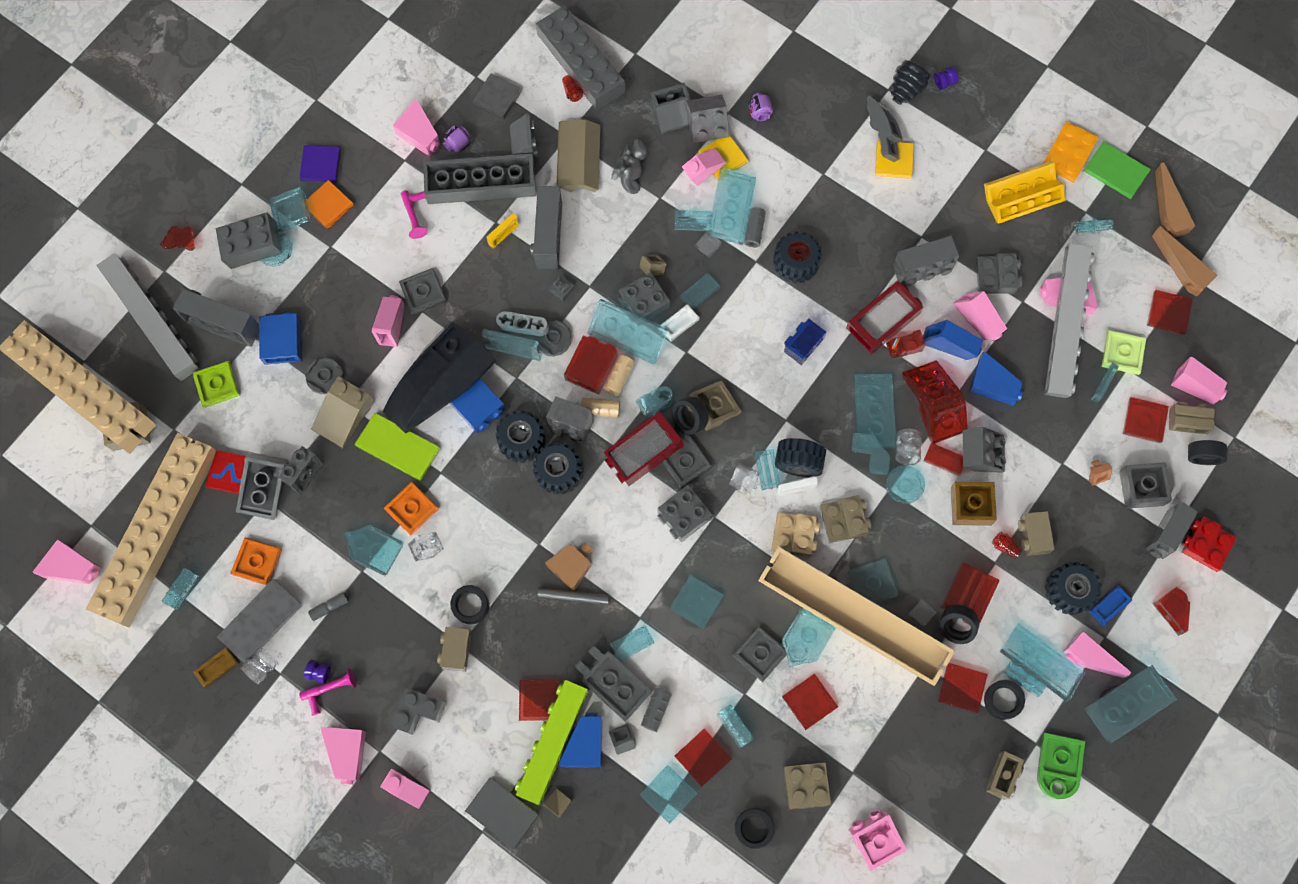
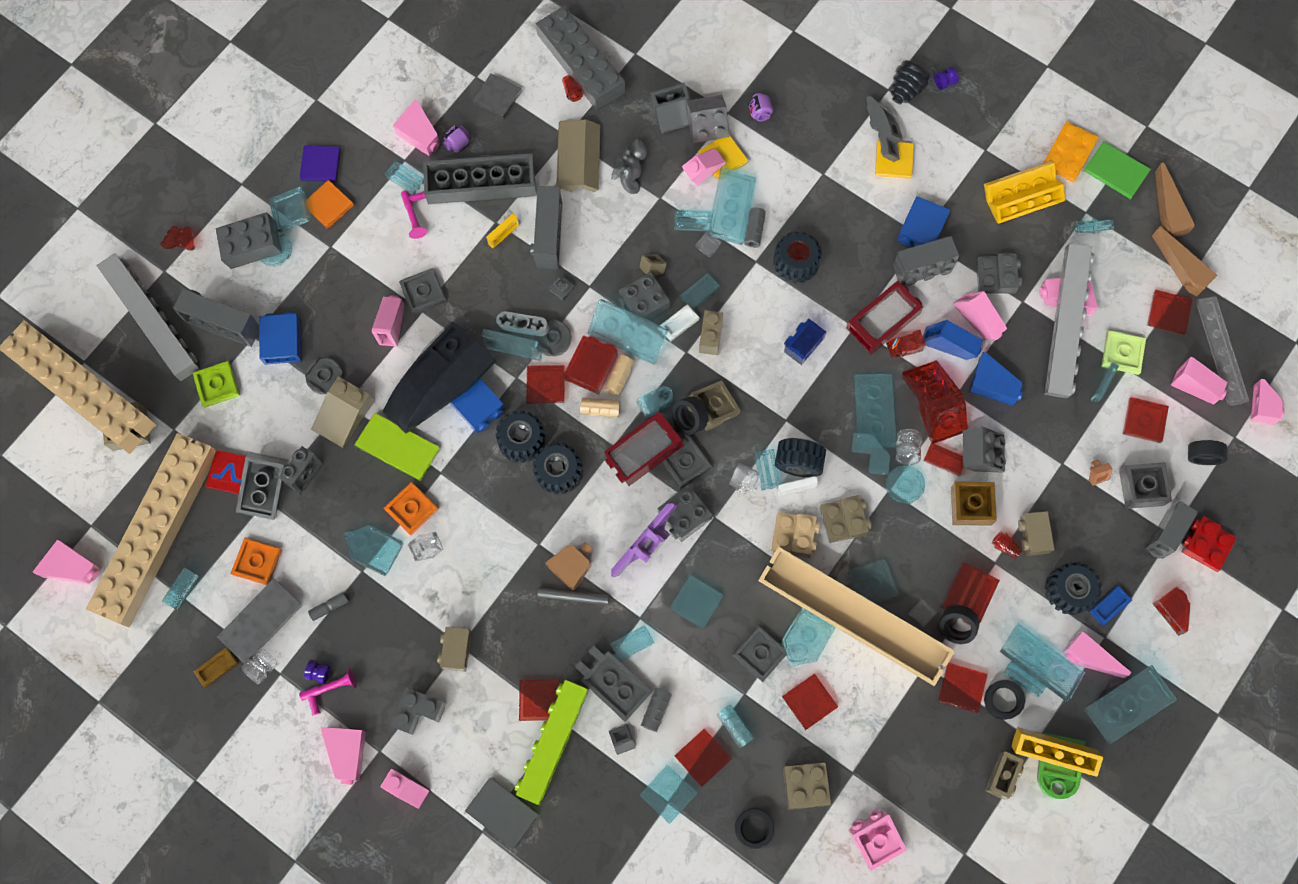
(412, 190): none -> clear light blue tile
(466, 590): black tyre -> none
(523, 137): dark grey slope -> none
(545, 384): none -> clear red tile
(557, 803): dark tan slope -> none
(569, 419): flat silver brick -> none
(585, 744): blue slope -> none
(655, 532): none -> medium lavender piece
(711, 332): none -> dark tan brick
(922, 223): none -> blue brick
(1057, 751): none -> yellow brick
(1191, 418): dark tan brick -> none
(1222, 350): none -> clear tile
(1266, 404): none -> bright pink slope

